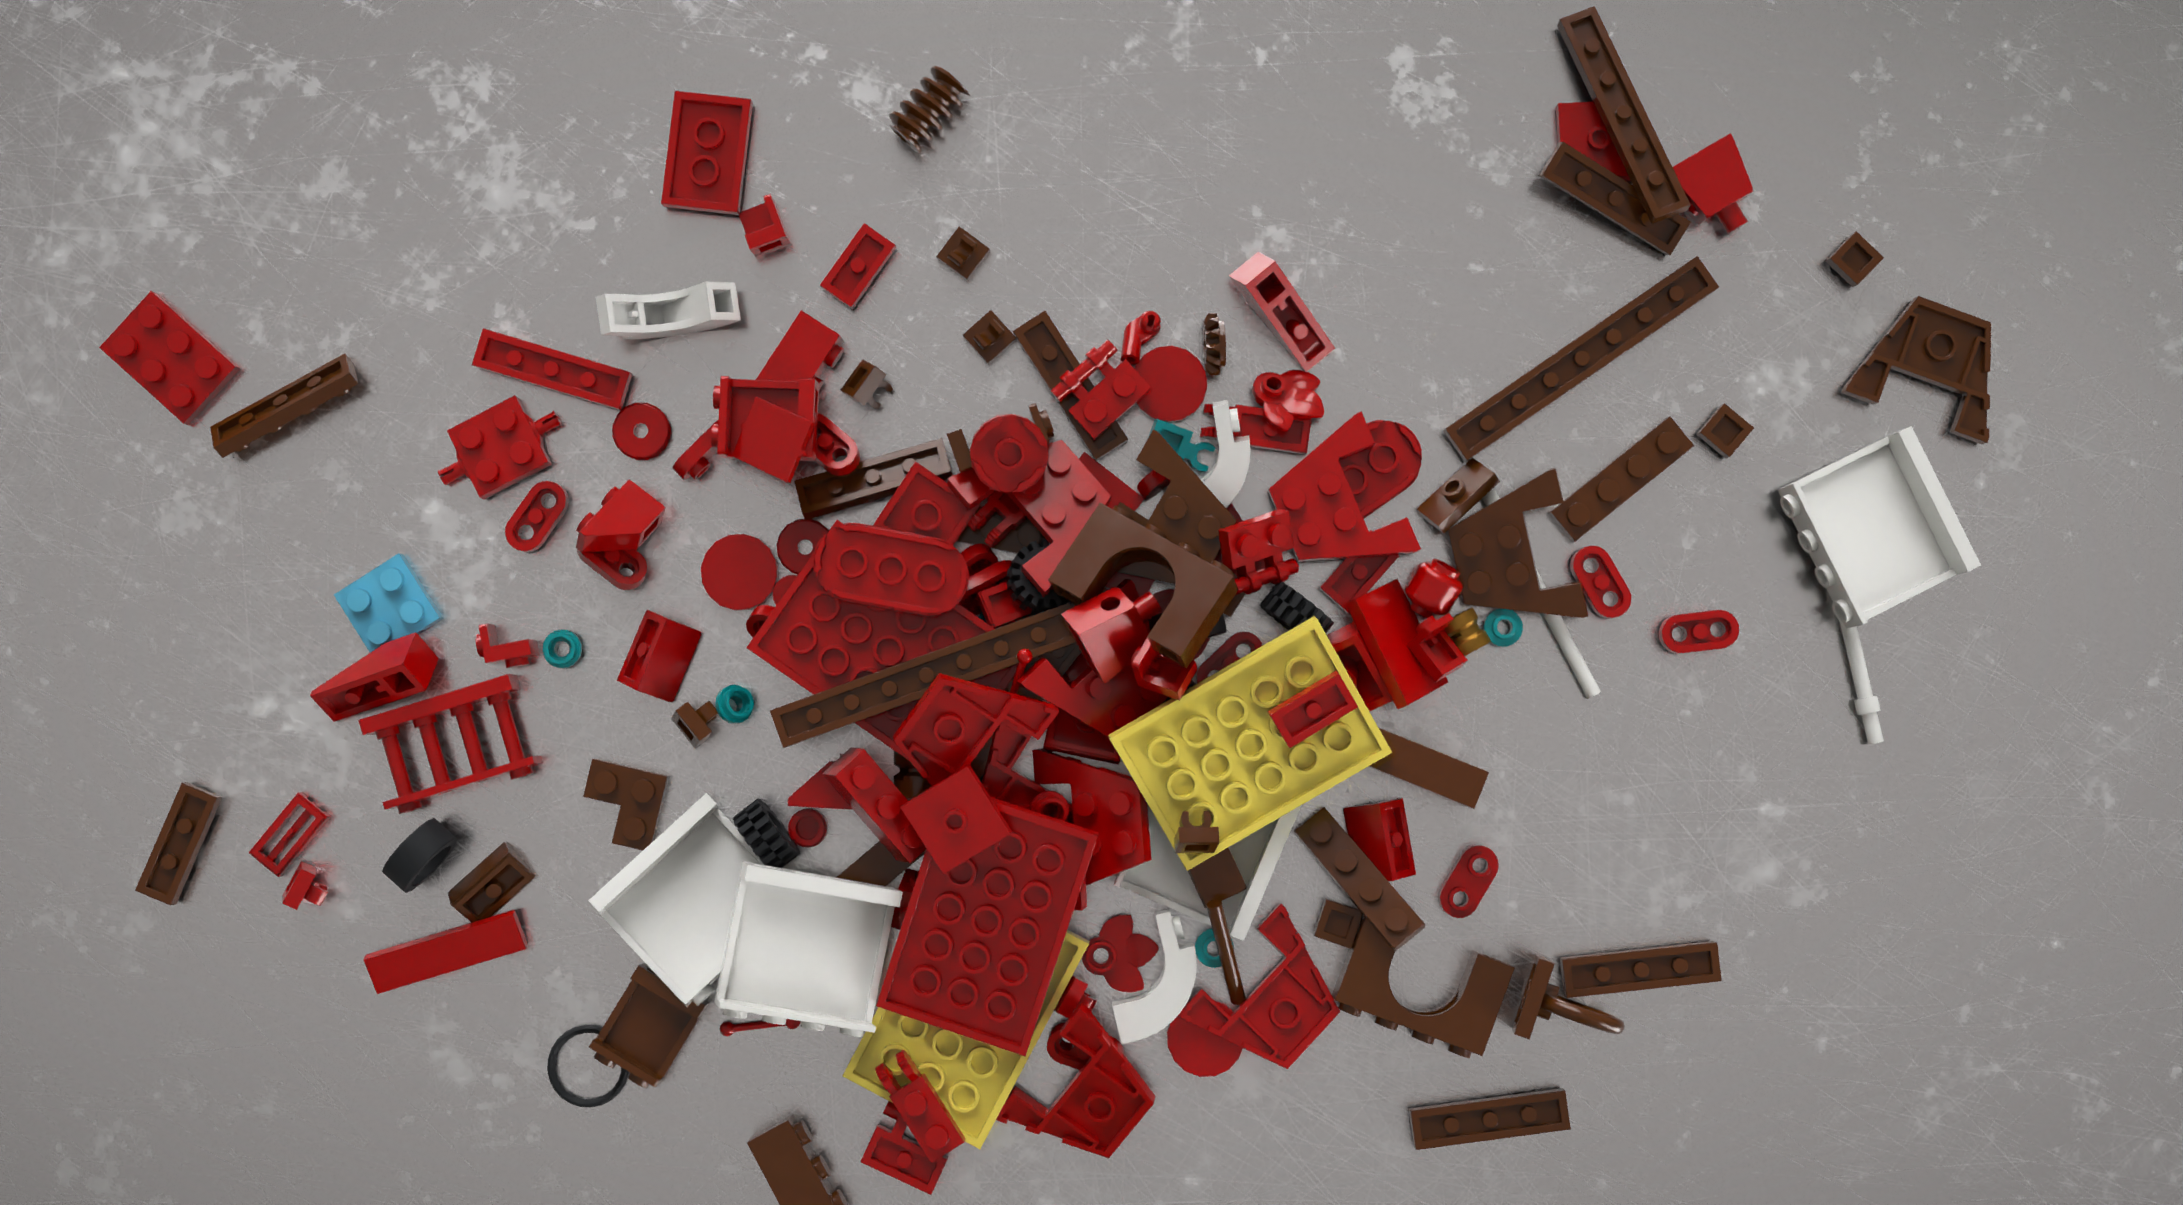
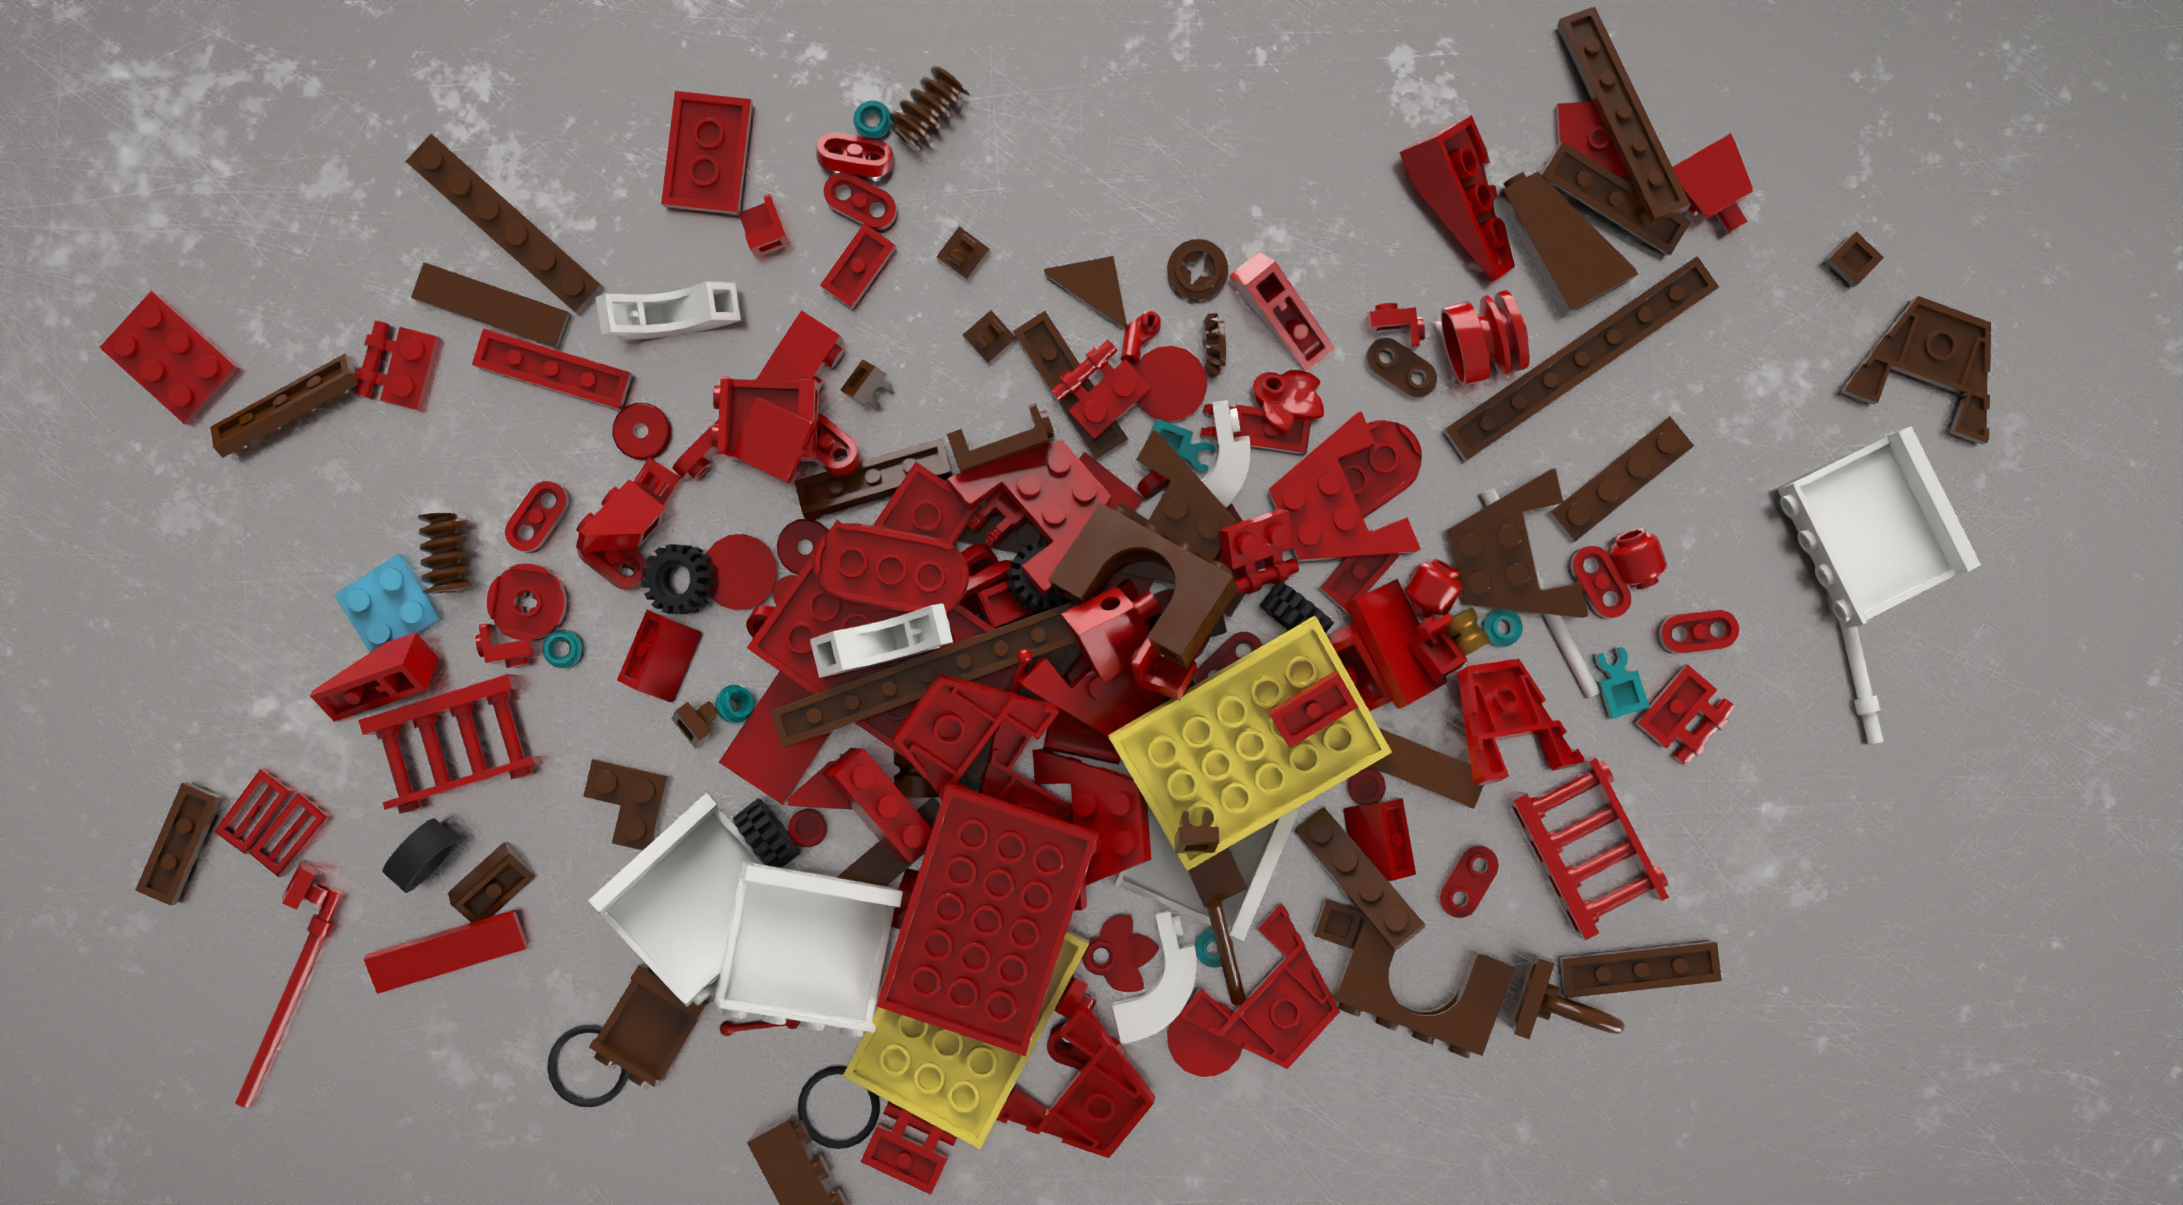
(274, 785): none -> red tile
(319, 928): none -> red bar
(408, 370): none -> red plate
(444, 553): none -> reddish brown piece
(490, 305): none -> reddish brown tile
(499, 447): red plate -> none
(504, 224): none -> reddish brown plate
(514, 583): none -> red plate
(658, 481): none -> red tile
(659, 579): none -> black tyre
(757, 749): none -> red tile
(817, 1137): none -> black tyre
(854, 154): none -> red plate
(861, 201): none -> red plate
(872, 108): none -> teal plate
(881, 641): none -> white arch
(921, 1109): red hinge -> none
(956, 819): red plate -> none
(1009, 453): red tile -> none
(1061, 805): red plate -> none
(1094, 284): none -> reddish brown tile
(1190, 253): none -> reddish brown gear
(1366, 786): none -> red tile
(1389, 317): none -> red bracket
(1399, 371): none -> reddish brown plate
(1453, 181): none -> red wedge
(1458, 495): reddish brown plate -> none
(1489, 1118): reddish brown plate -> none
(1493, 336): none -> red wheel
(1504, 704): none -> red wing
(1562, 244): none -> reddish brown slope
(1567, 879): none -> red fence
(1622, 690): none -> teal plate
(1639, 558): none -> red head
(1676, 708): none -> red plate
(1725, 431): reddish brown plate -> none

